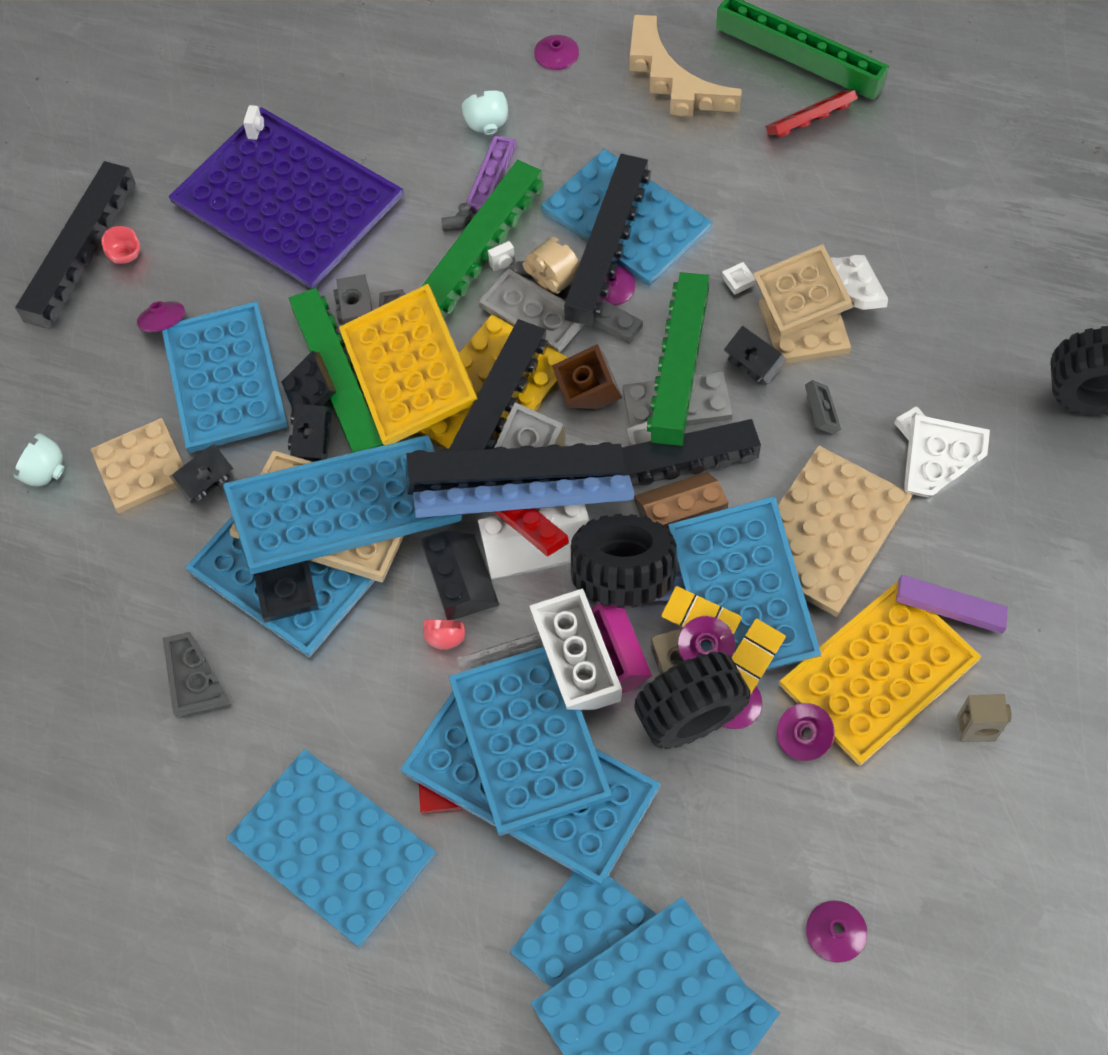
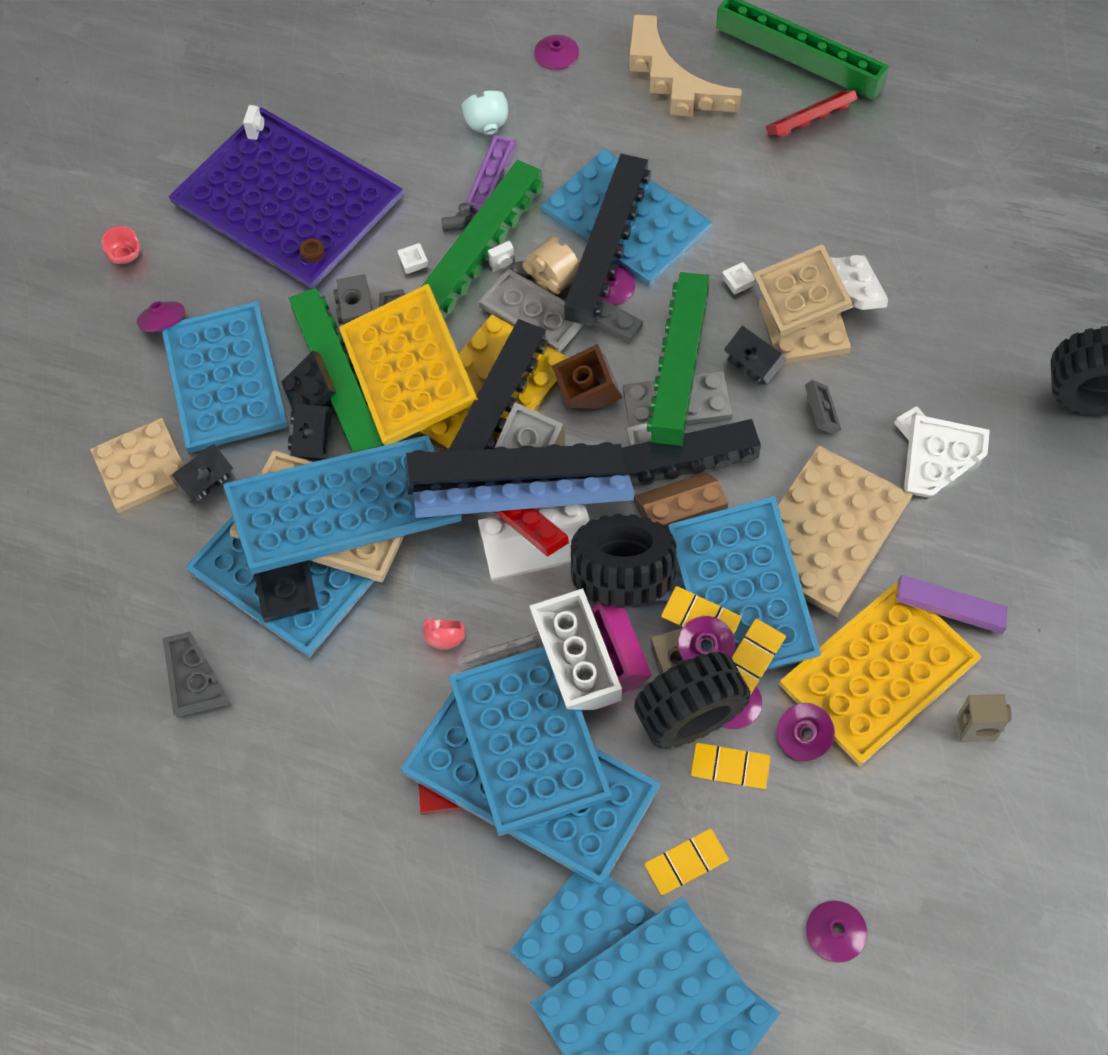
(40, 462): light aqua cylinder -> none
(75, 245): black brick -> none
(312, 250): none -> reddish brown tile
(332, 847): dark azure plate -> none
(412, 258): none -> white plate
(459, 573): black slope -> none
(686, 862): none -> yellow sticker
(730, 765): none -> yellow sticker

